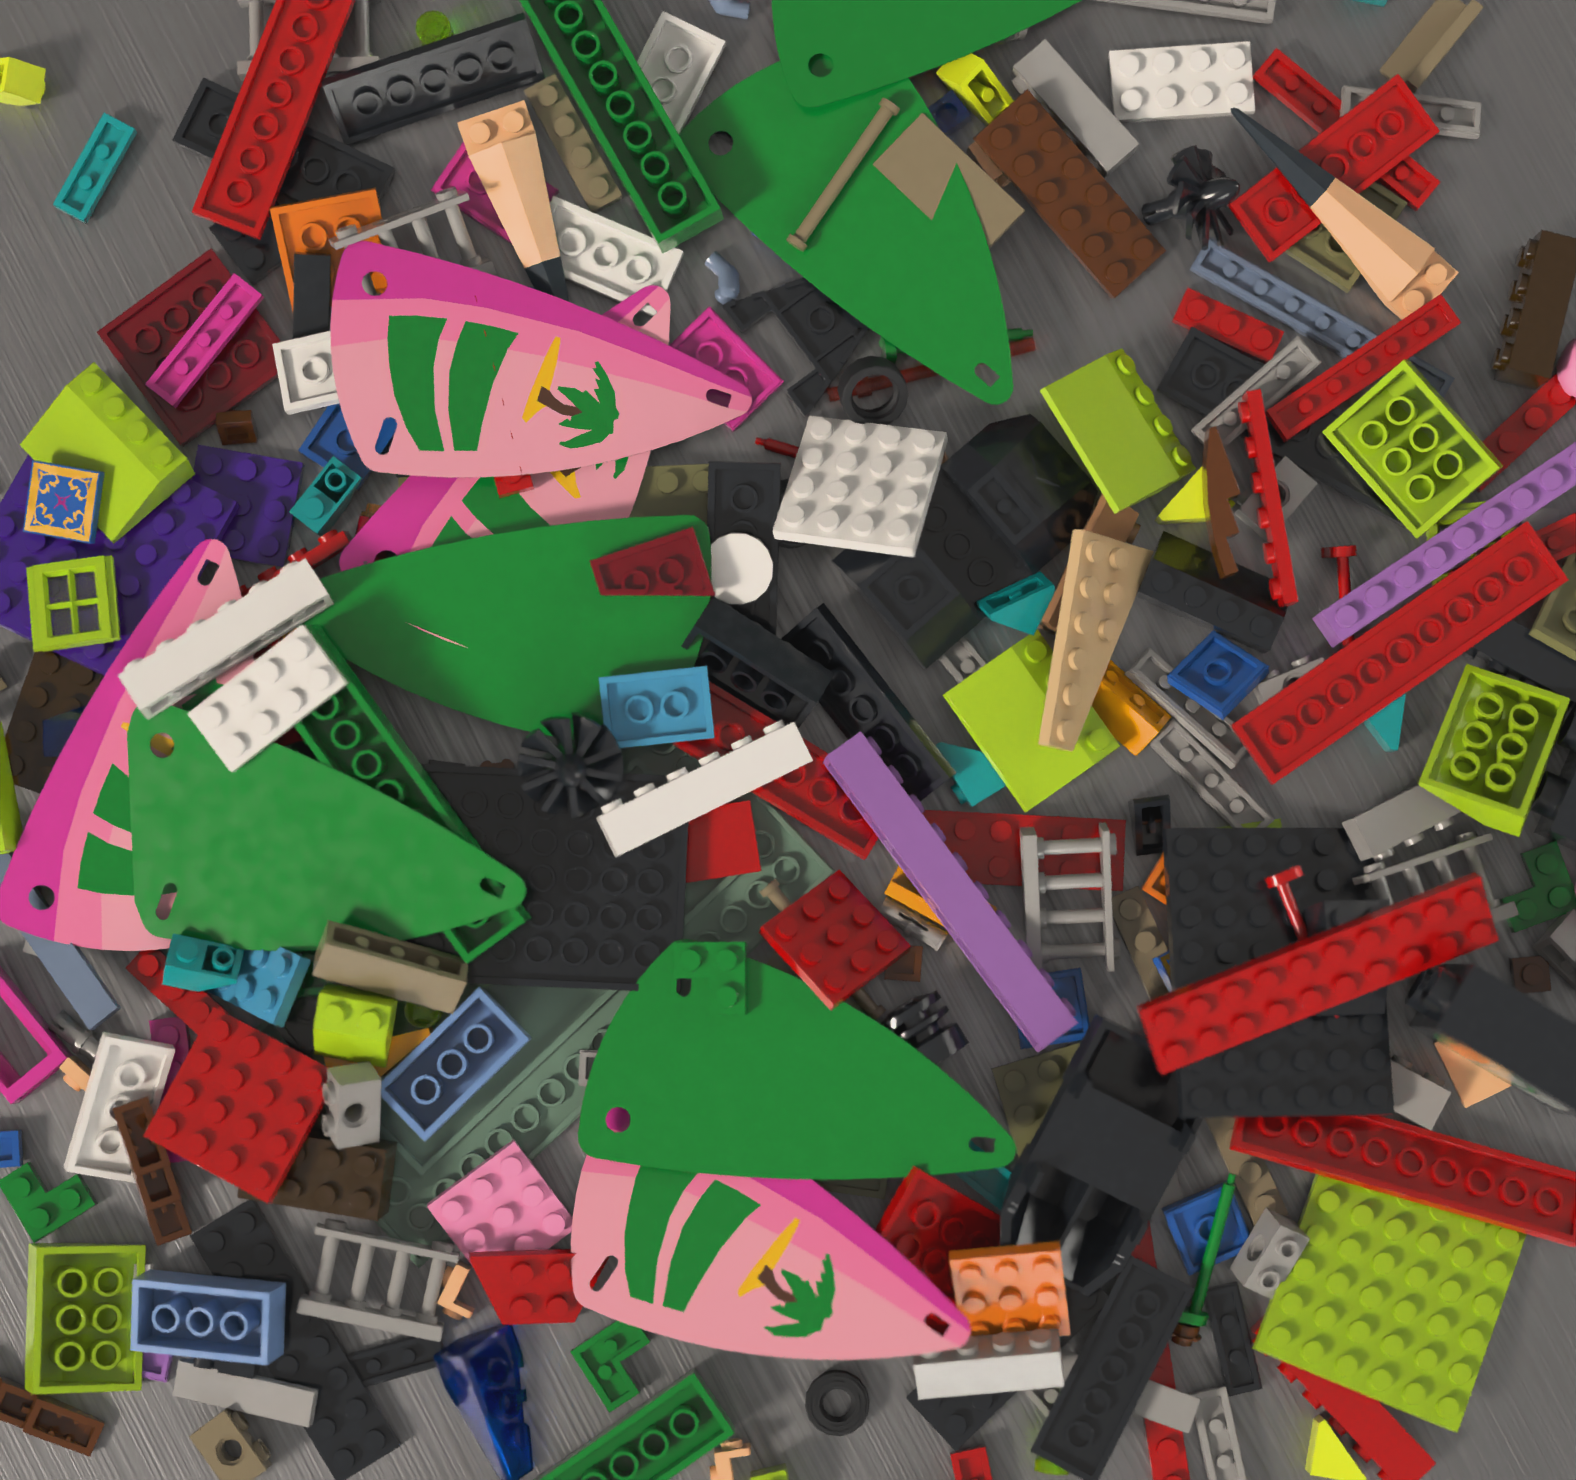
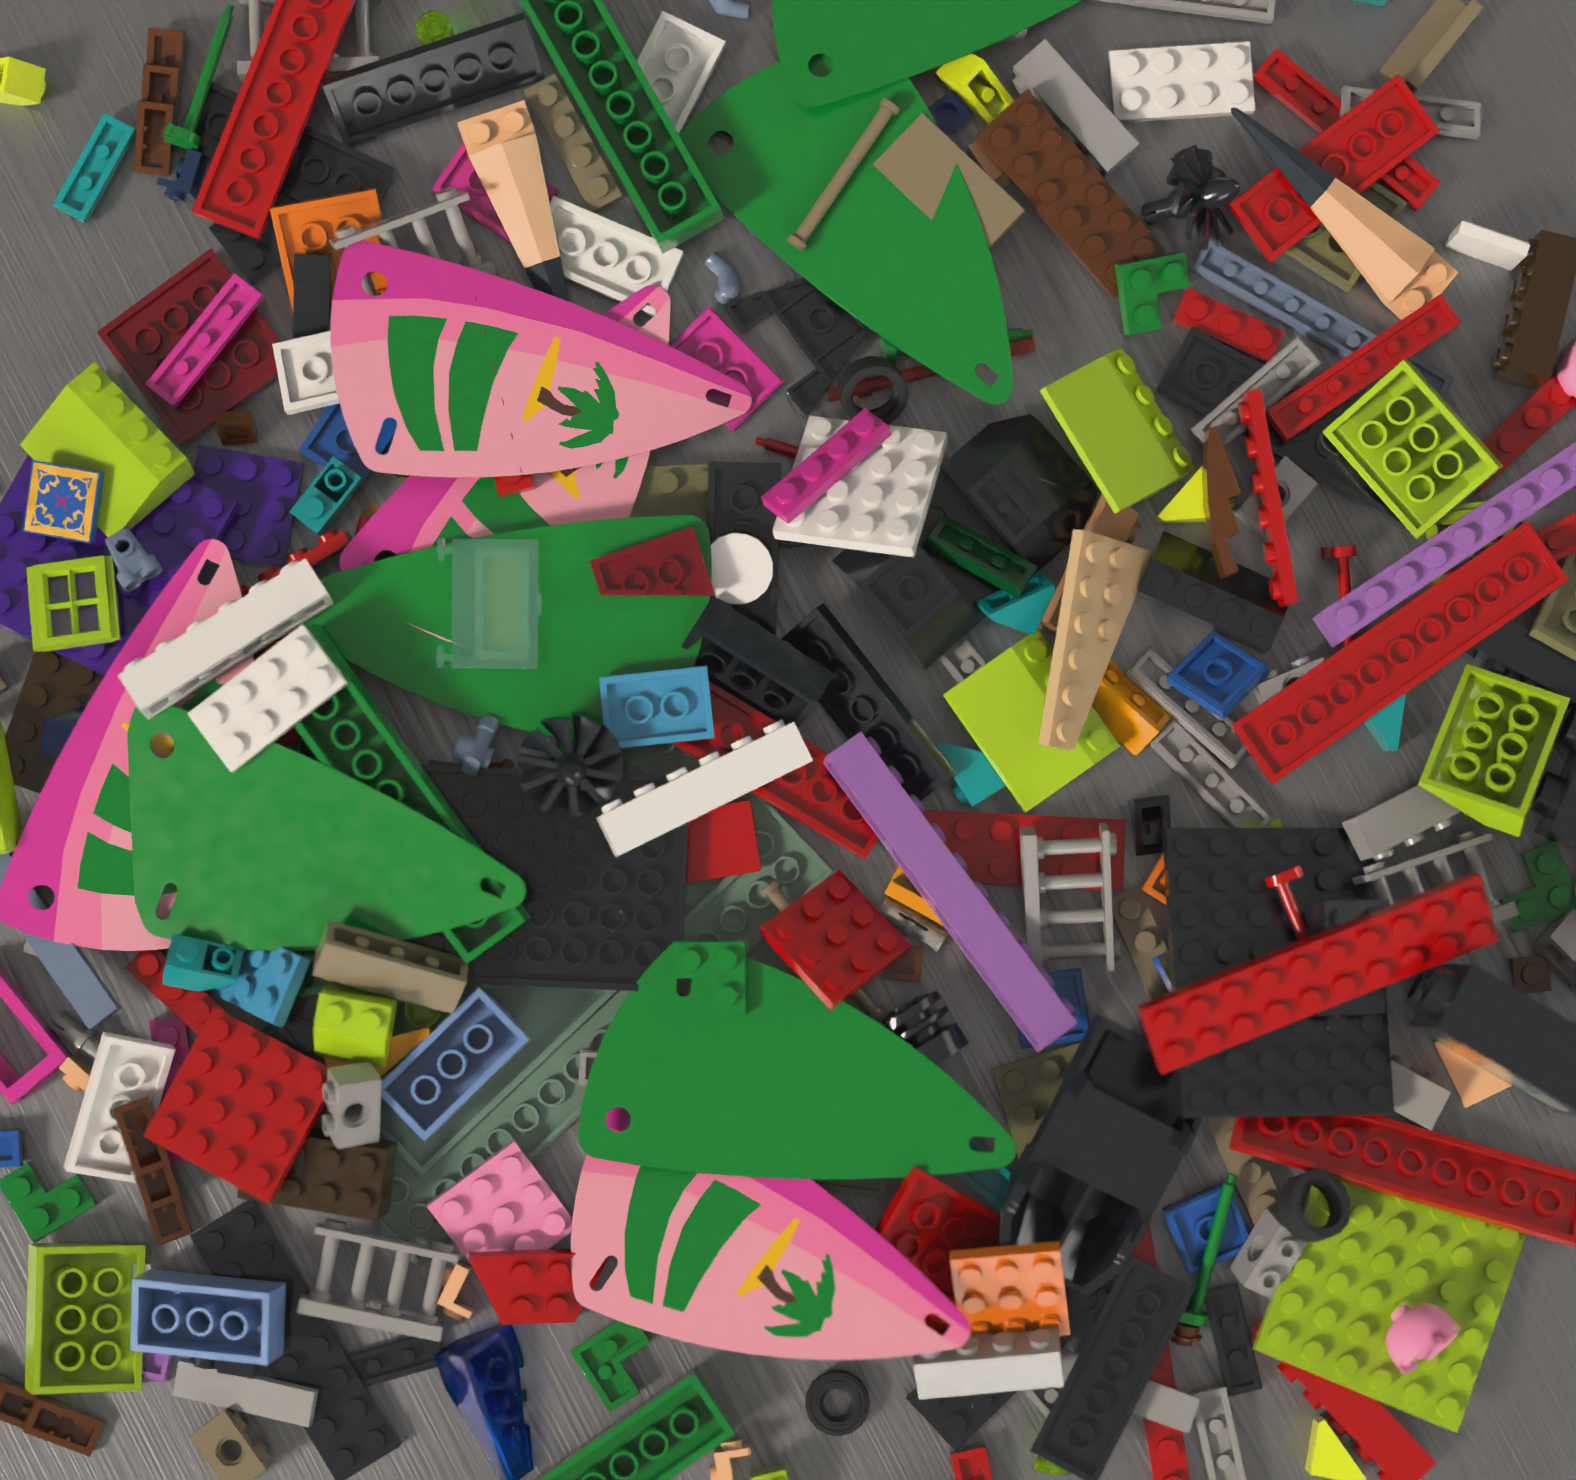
(133, 564): none -> sand blue plate
(159, 100): none -> reddish brown slope
(186, 136): none -> green piece
(190, 175): none -> dark blue bracket
(477, 750): none -> sand blue plate
(493, 603): none -> clear light blue piece
(826, 465): none -> dark pink plate
(981, 556): none -> dark green plate
(1141, 283): none -> green plate
(1335, 1195): none -> black tyre
(1418, 1334): none -> bright pink cylinder
(1487, 245): none -> white tile

